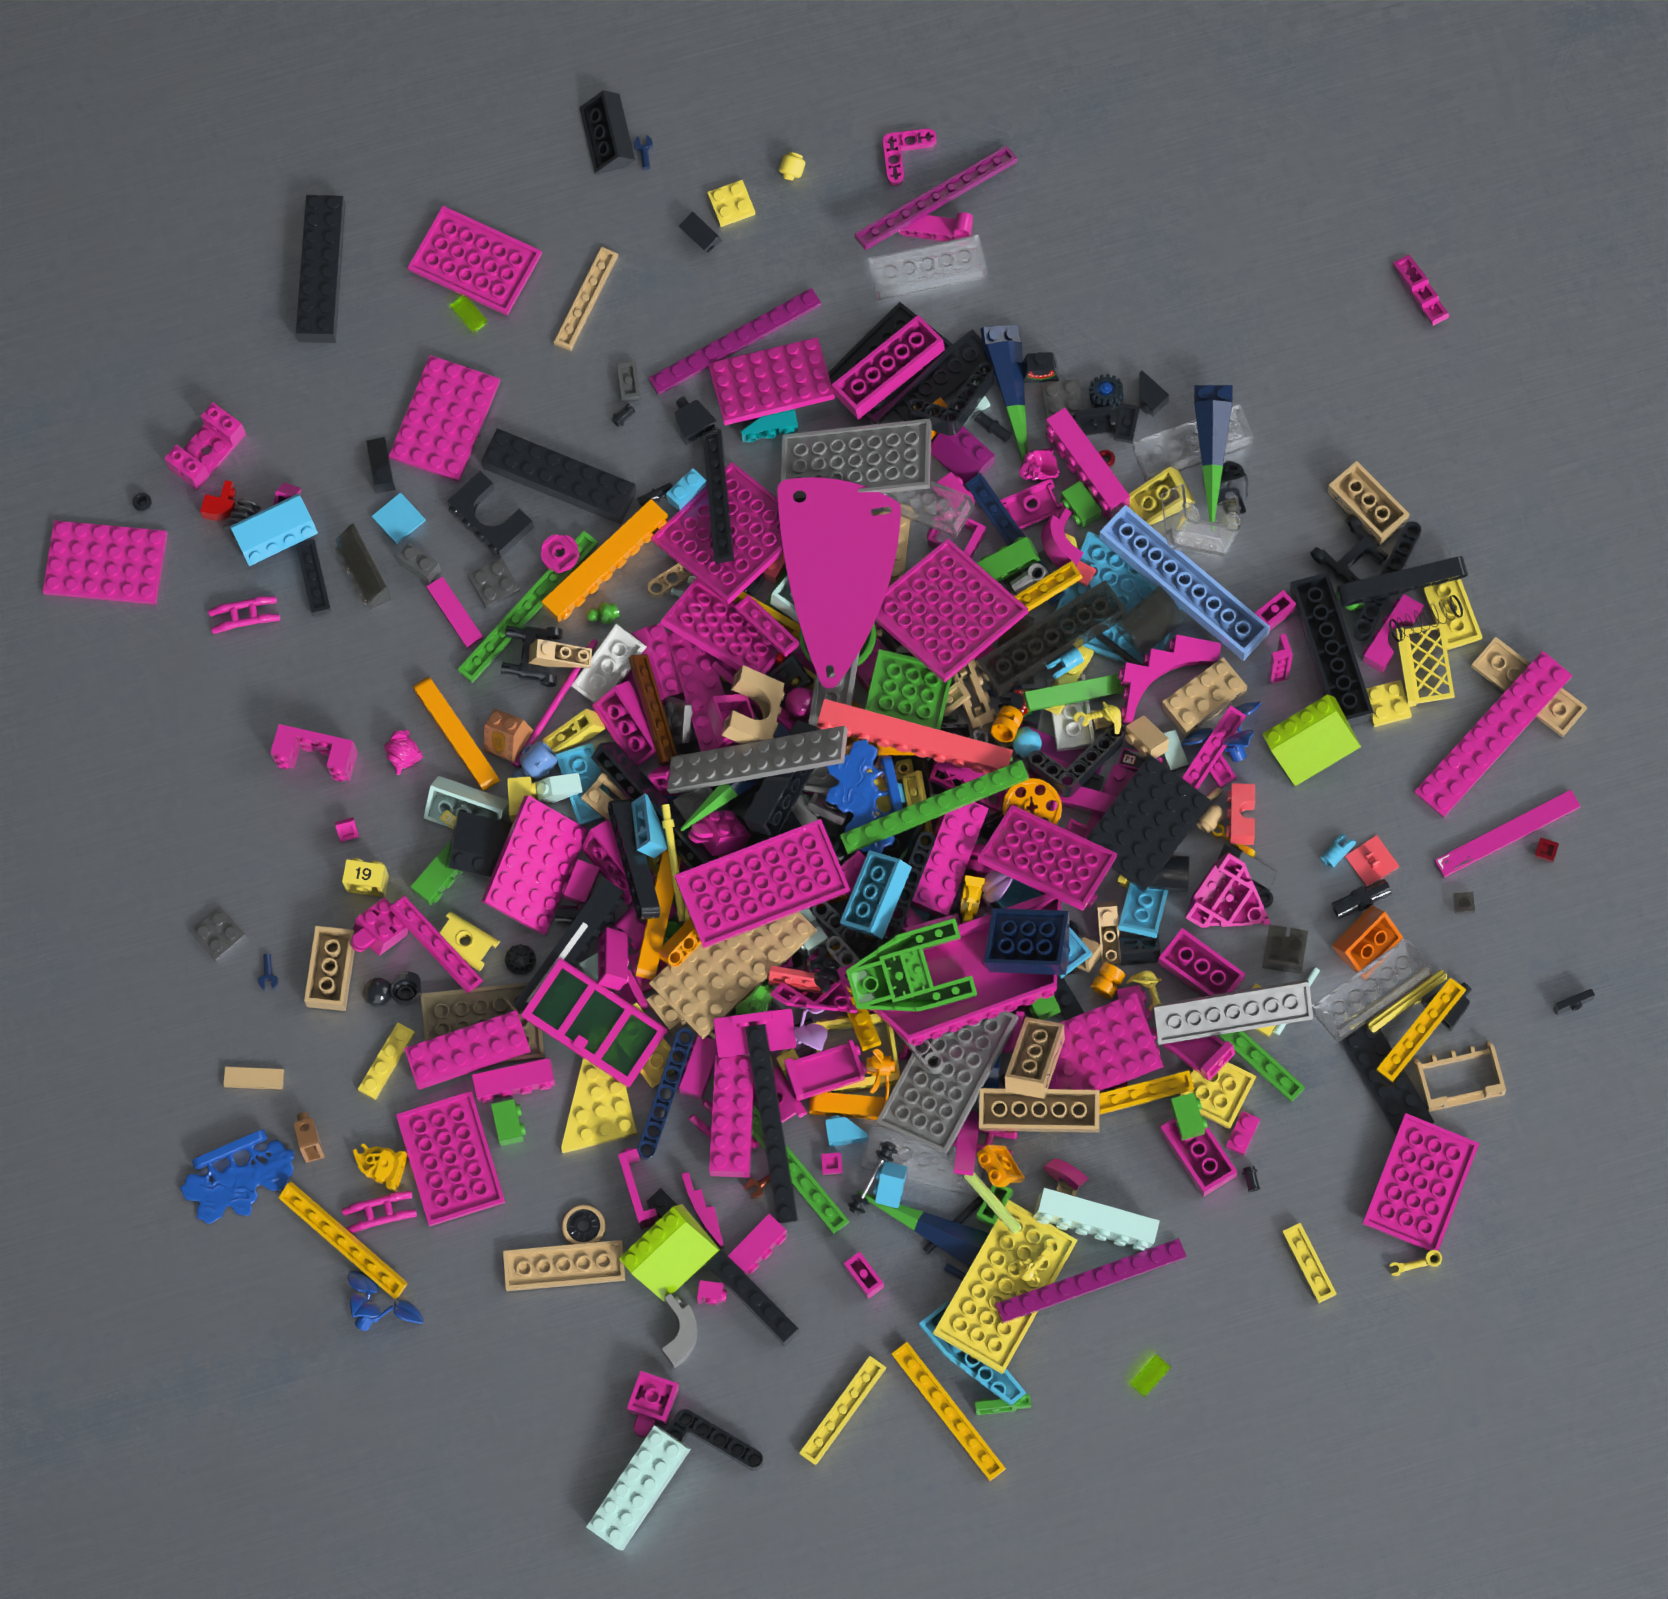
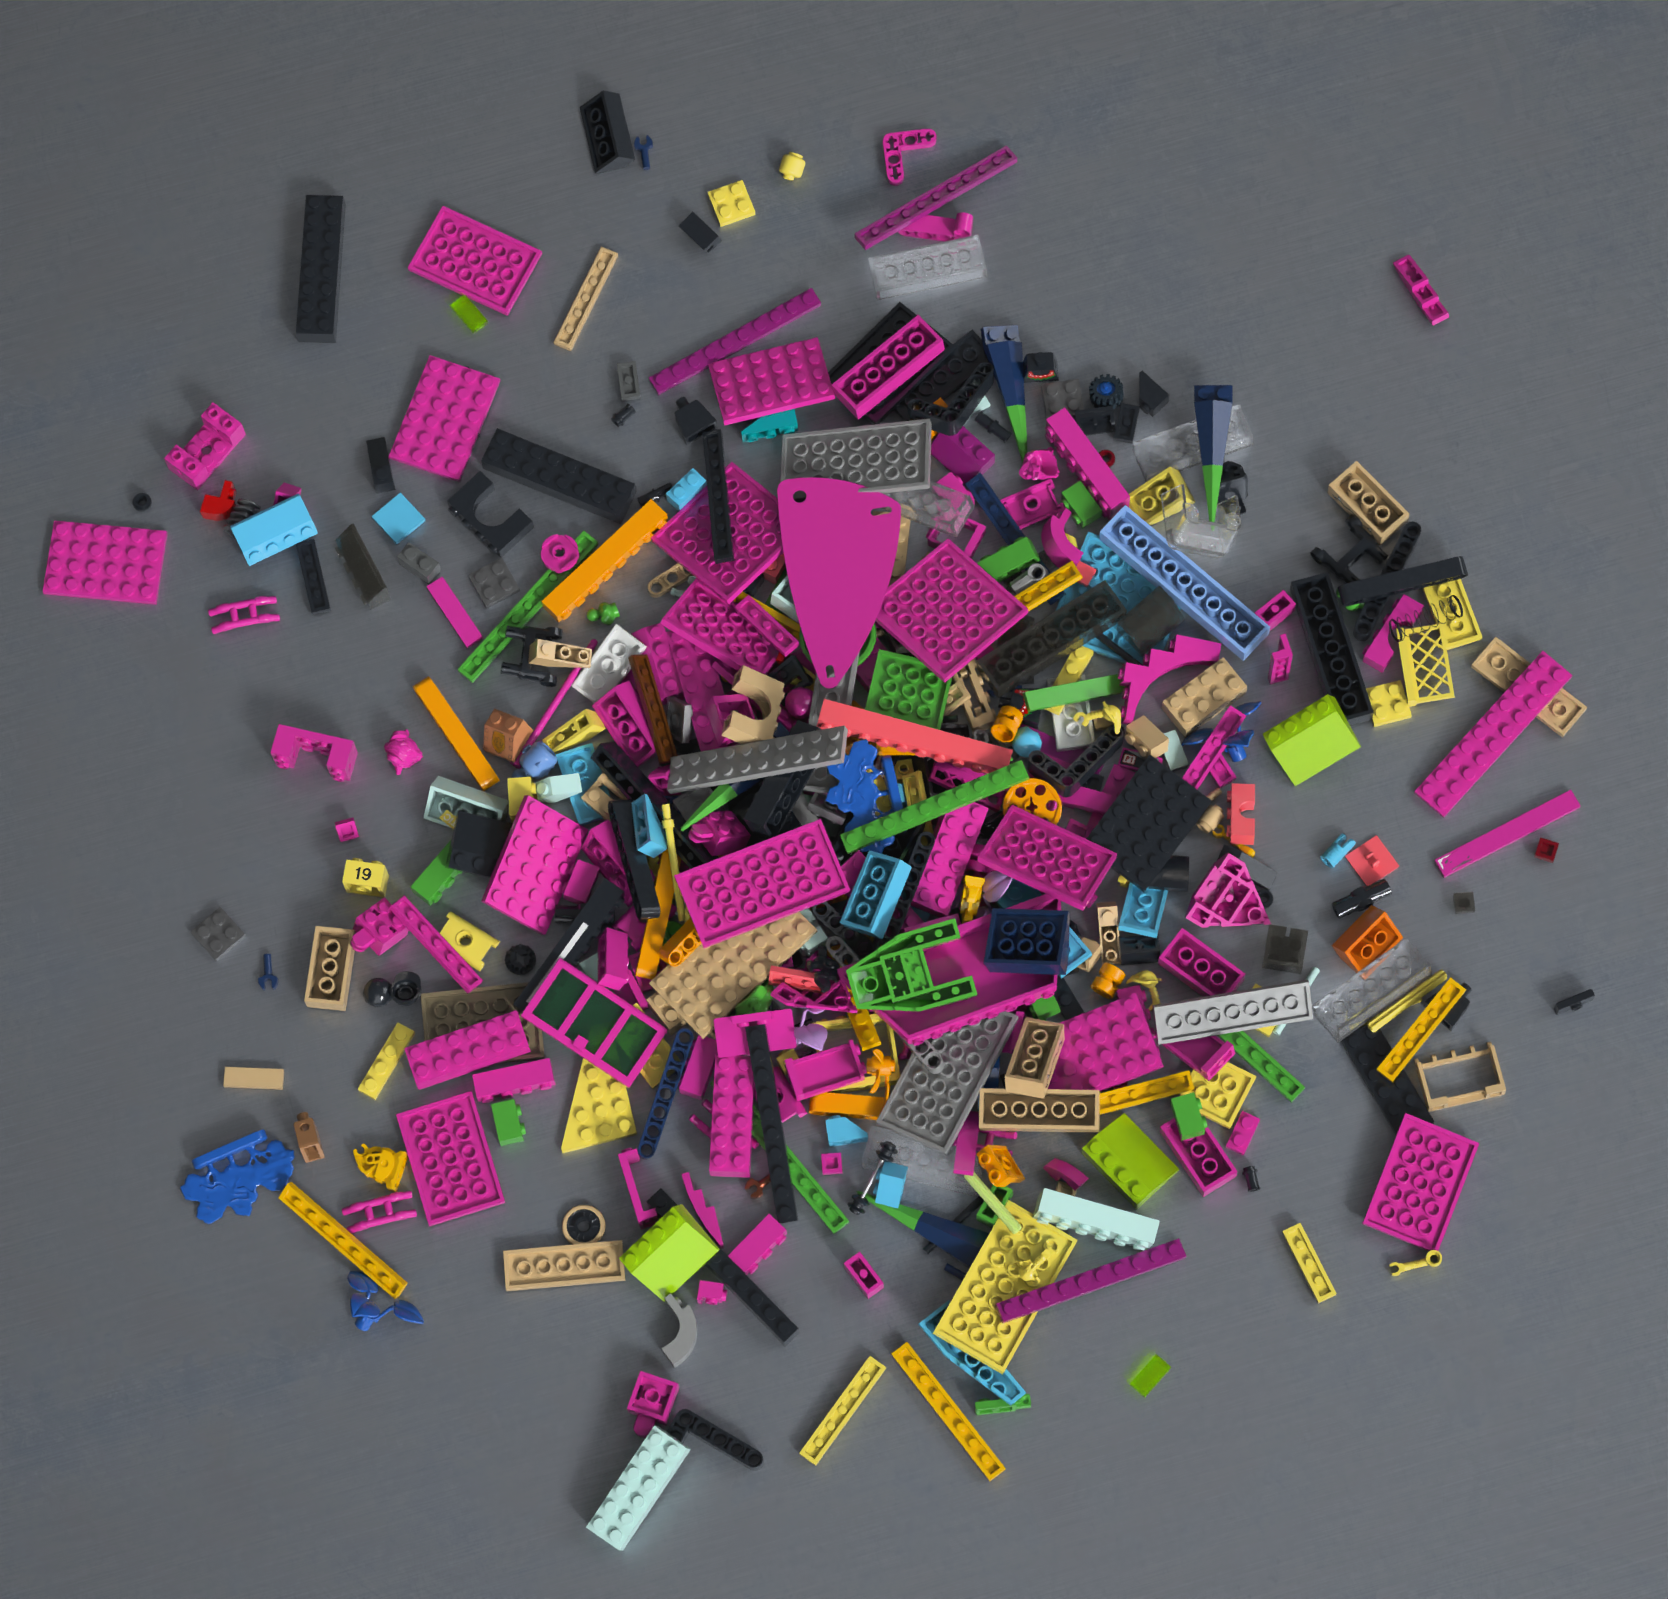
(1068, 660): medium azure hinge -> none
(1129, 1160): none -> lime slope

